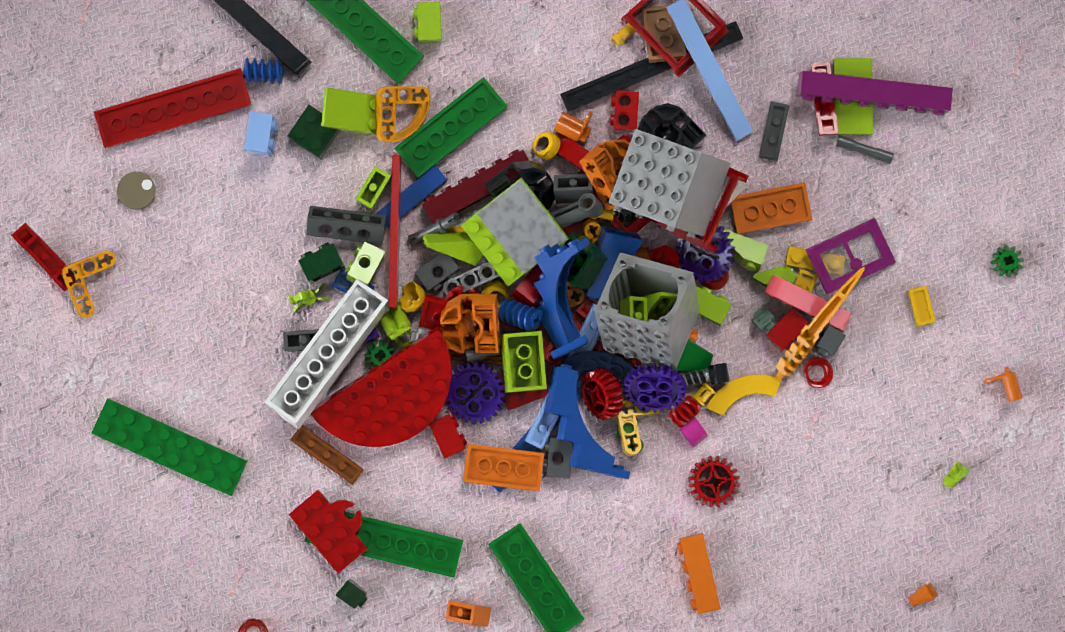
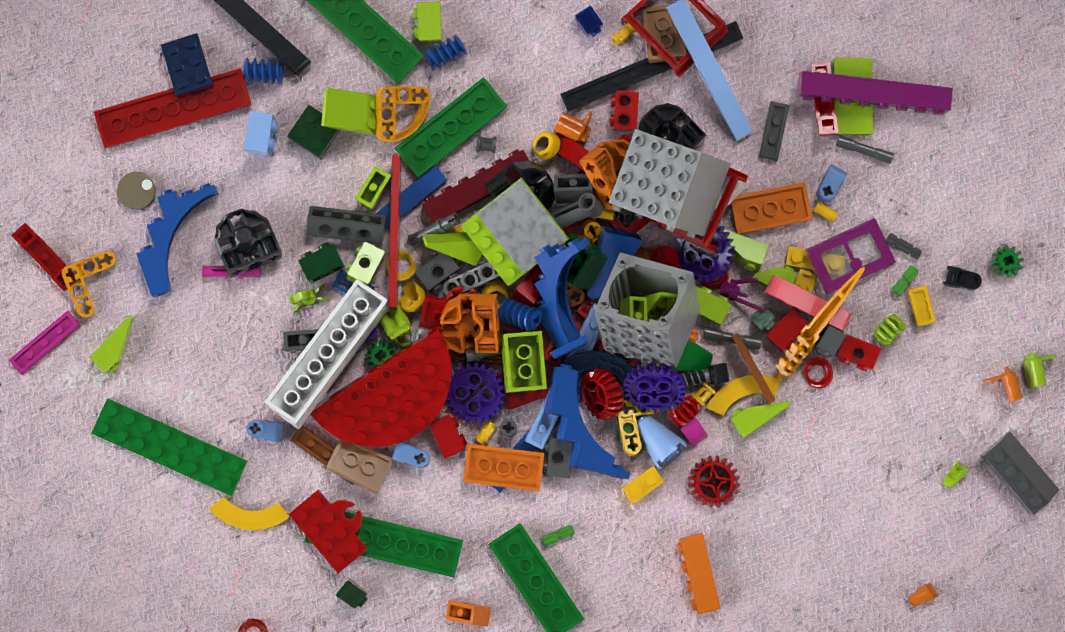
(44, 342): none -> dark pink tile
(112, 349): none -> lime slope
(162, 231): none -> blue arch
(187, 65): none -> dark blue plate
(220, 271): none -> dark pink pin
(241, 244): none -> black connector
(249, 519): none -> yellow tile
(269, 430): none -> medium blue piece
(360, 465): none -> medium nougat plate
(407, 454): none -> medium blue piece
(411, 270): none -> yellow piece
(444, 52): none -> blue piece
(486, 144): none -> dark grey bush
(486, 433): none -> yellow pin
(512, 432): none -> dark grey bush
(560, 534): none -> bright green piece
(589, 22): none -> clear blue brick
(642, 484): none -> yellow brick
(659, 441): none -> light blue cone
(719, 335): none -> dark grey piece
(732, 291): none -> magenta plant
(753, 368): none -> dark orange tile
(753, 417): none -> lime slope
(825, 212): none -> yellow pin
(832, 180): none -> medium blue piece
(869, 353): none -> red brick
(889, 330): none -> lime gear
(902, 284): none -> bright green piece
(903, 246): none -> dark grey axle
(960, 278): none -> black piece
(1020, 473): none -> dark grey slope
(1034, 369): none -> lime piece

